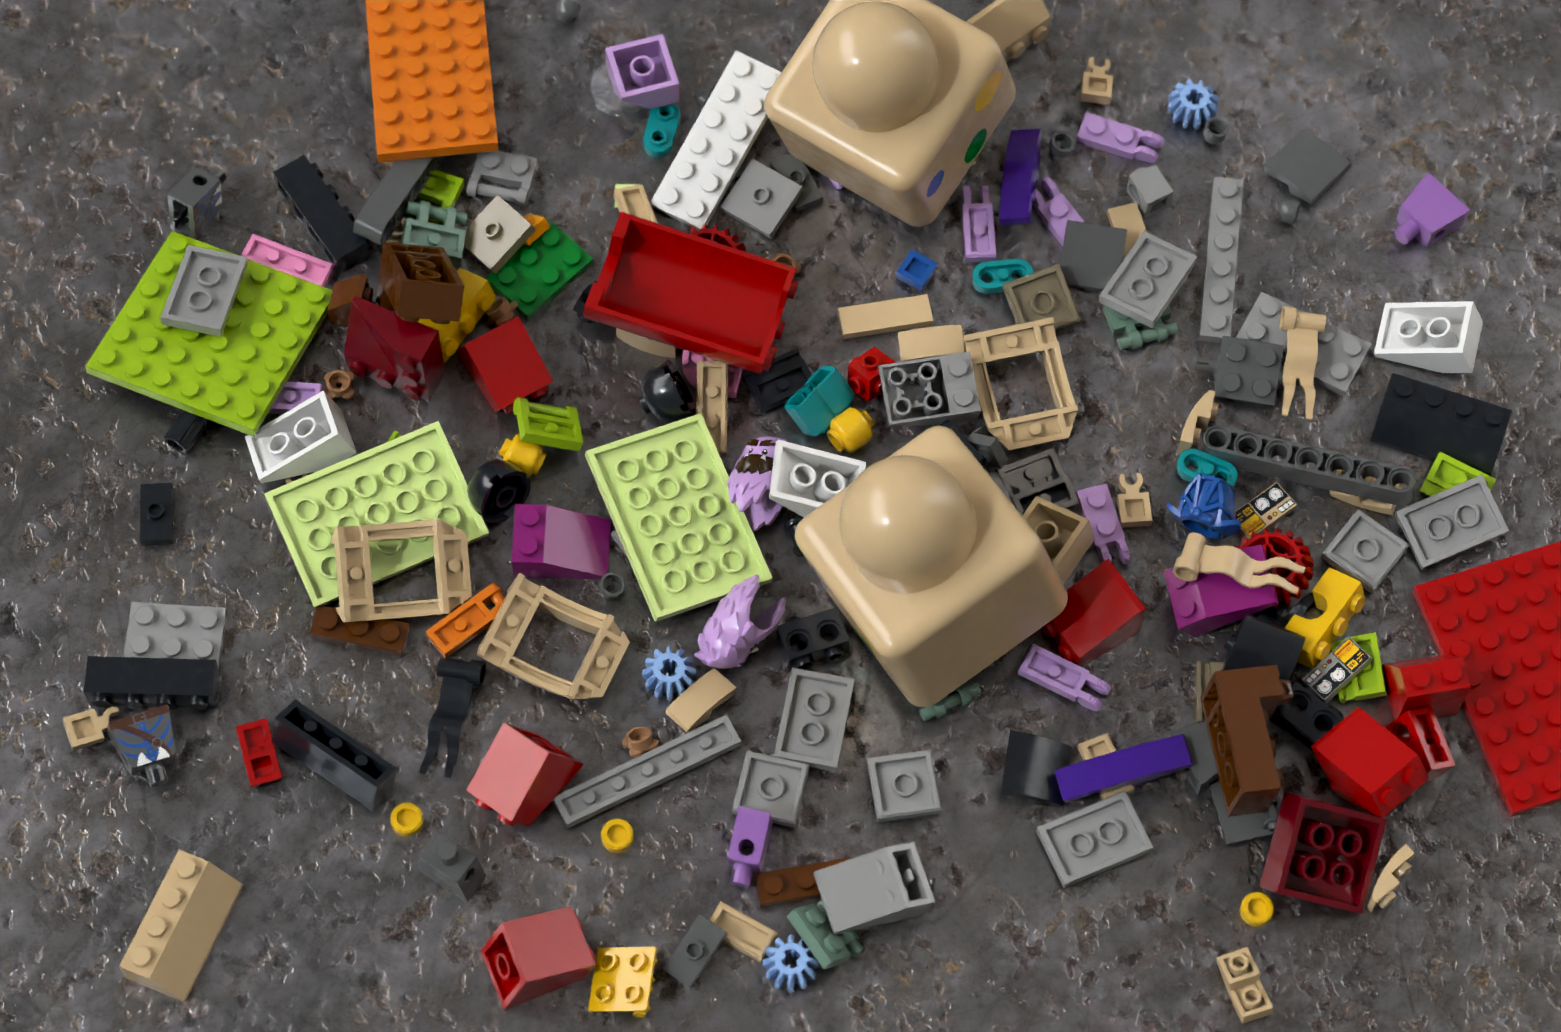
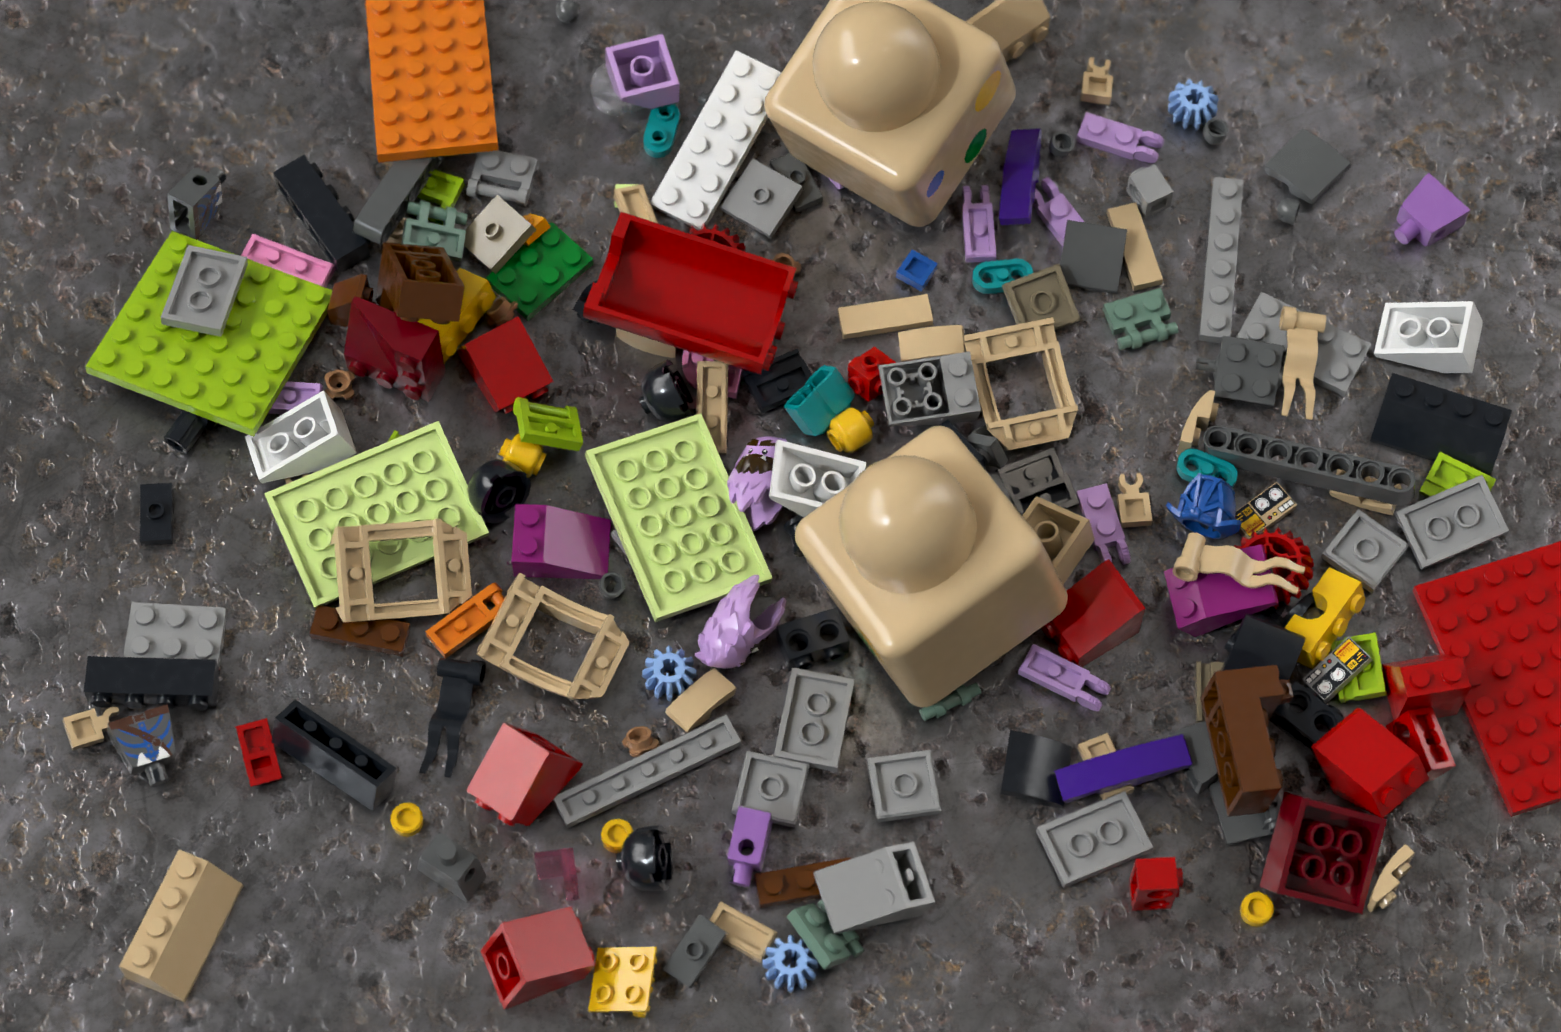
(559, 864): none -> clear pink panel
(646, 859): none -> black cylinder
(1147, 279): light grey plate -> none
(1155, 883): none -> red brick
(1244, 985): tan slope -> none

